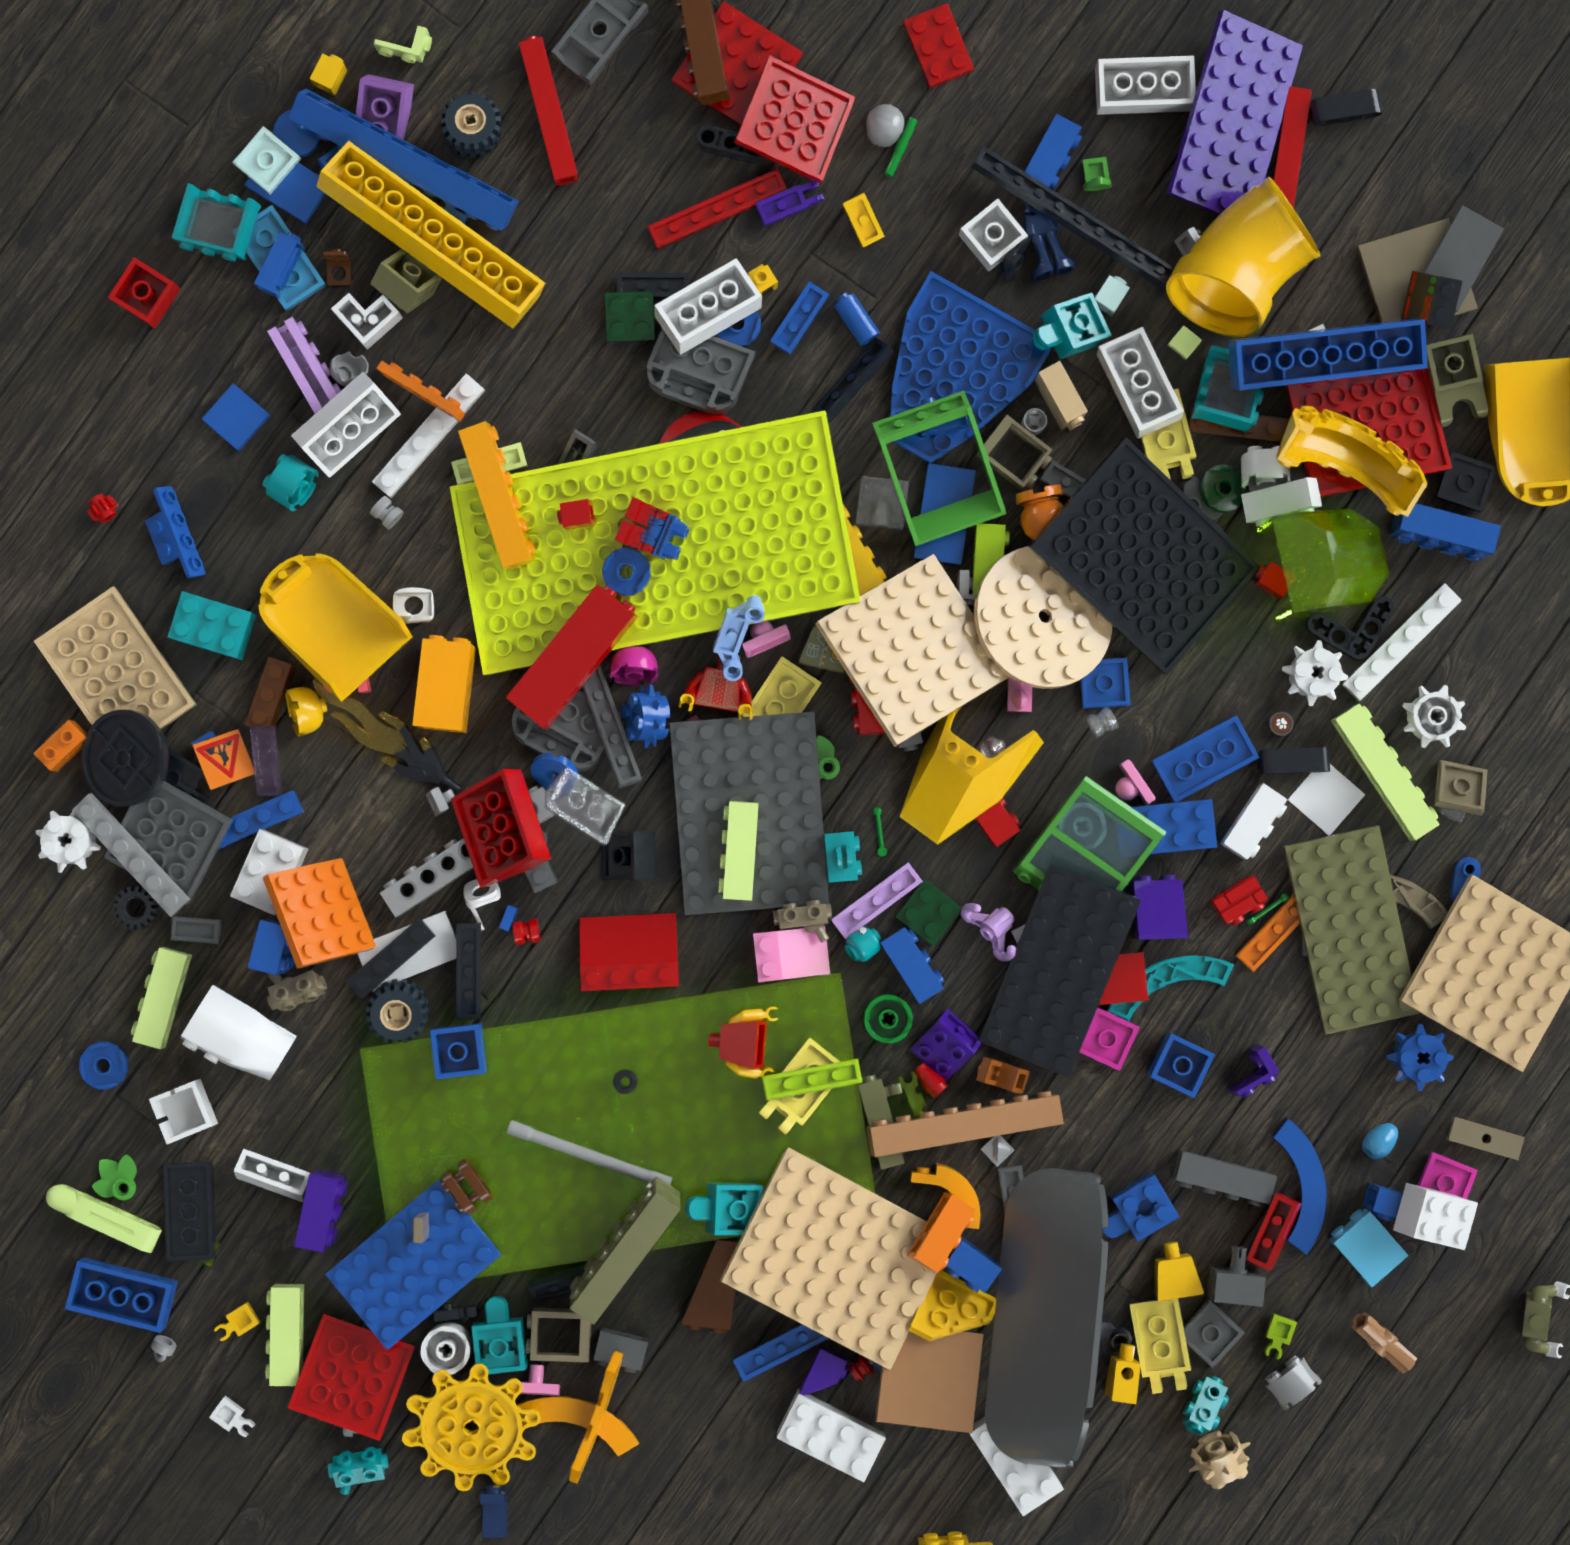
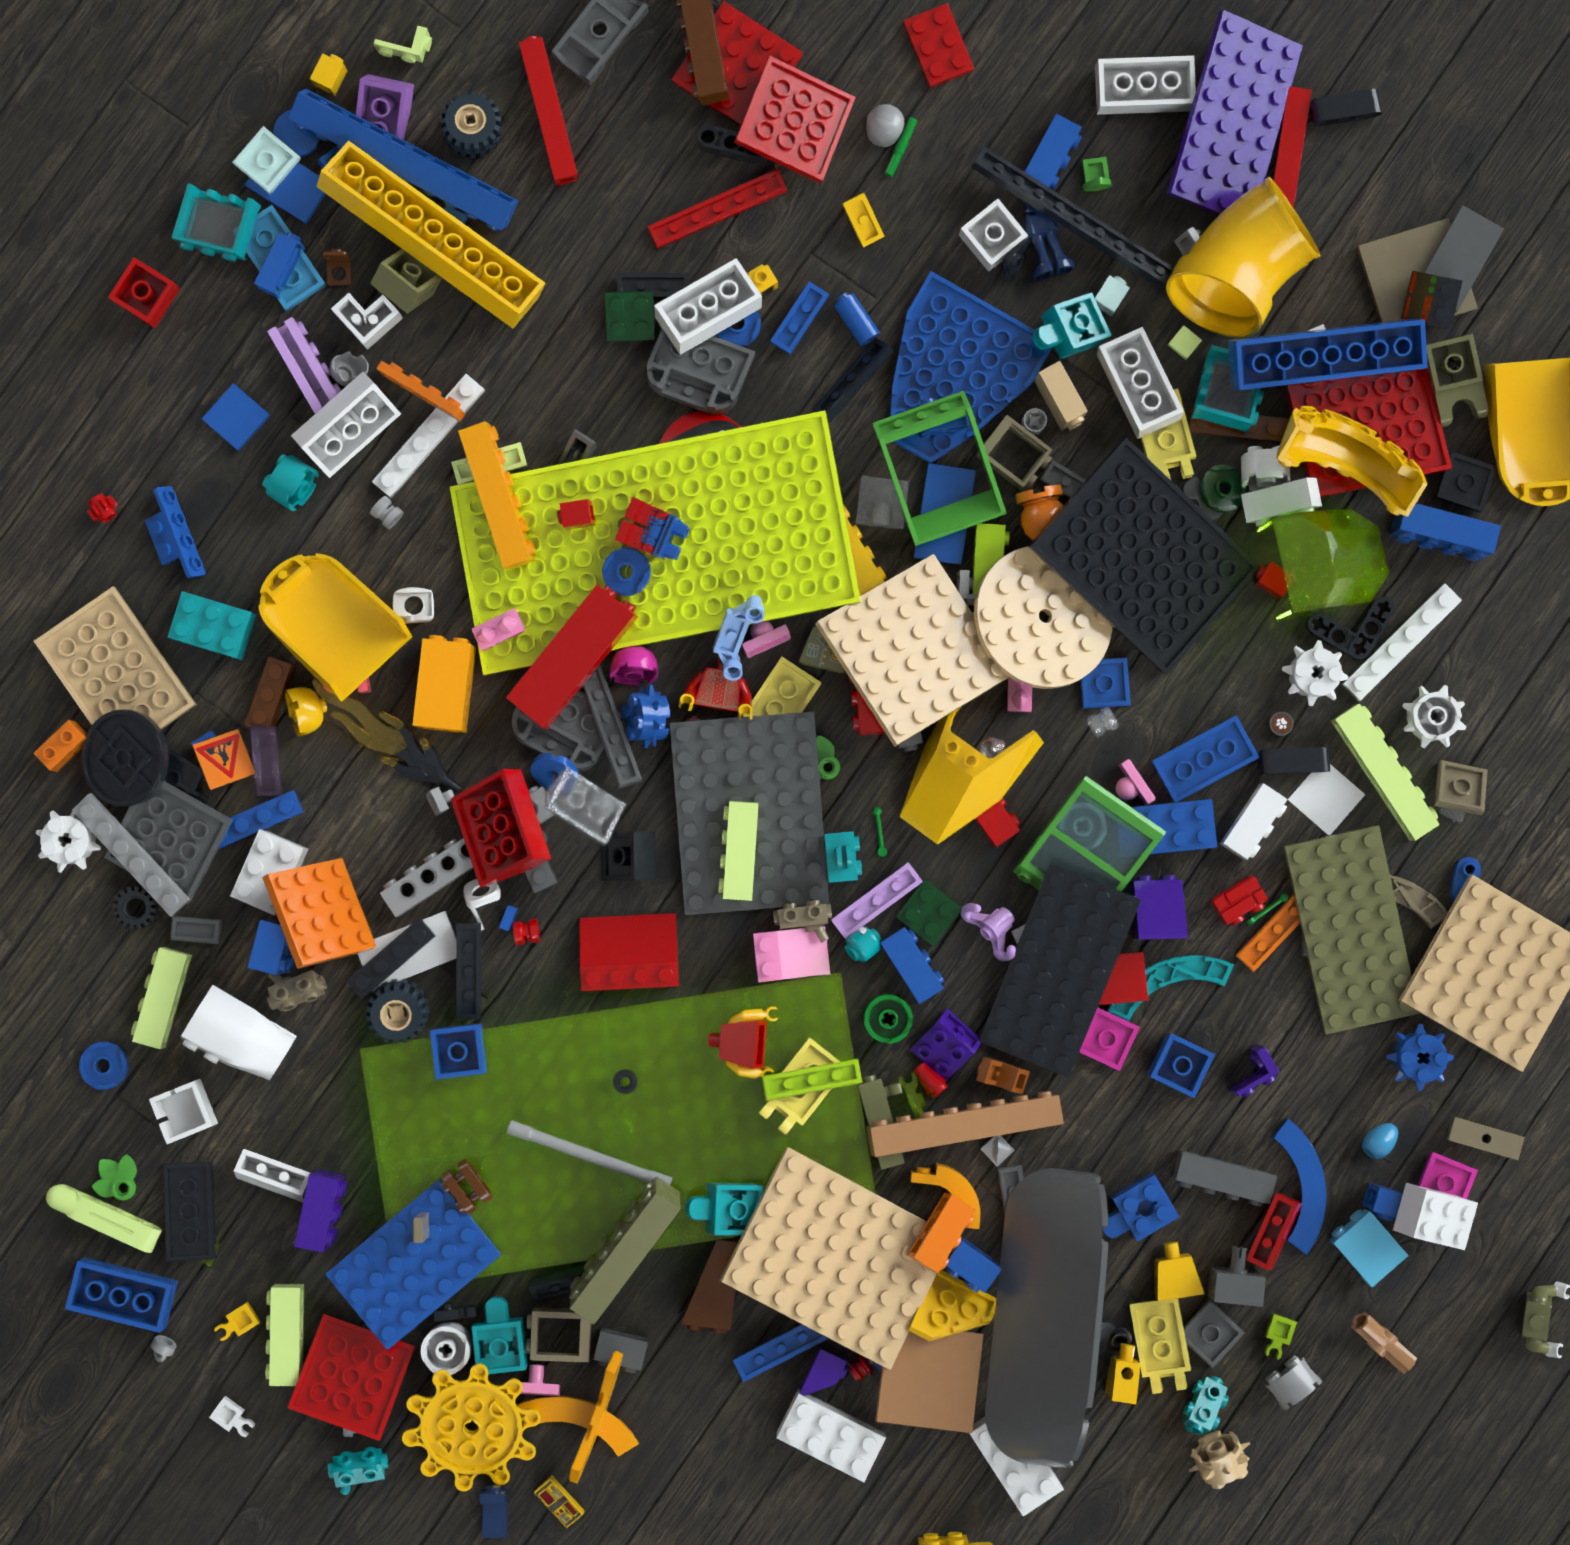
(498, 629): none -> bright pink tile
(559, 1501): none -> slope
(787, 203): dark purple hinge -> none

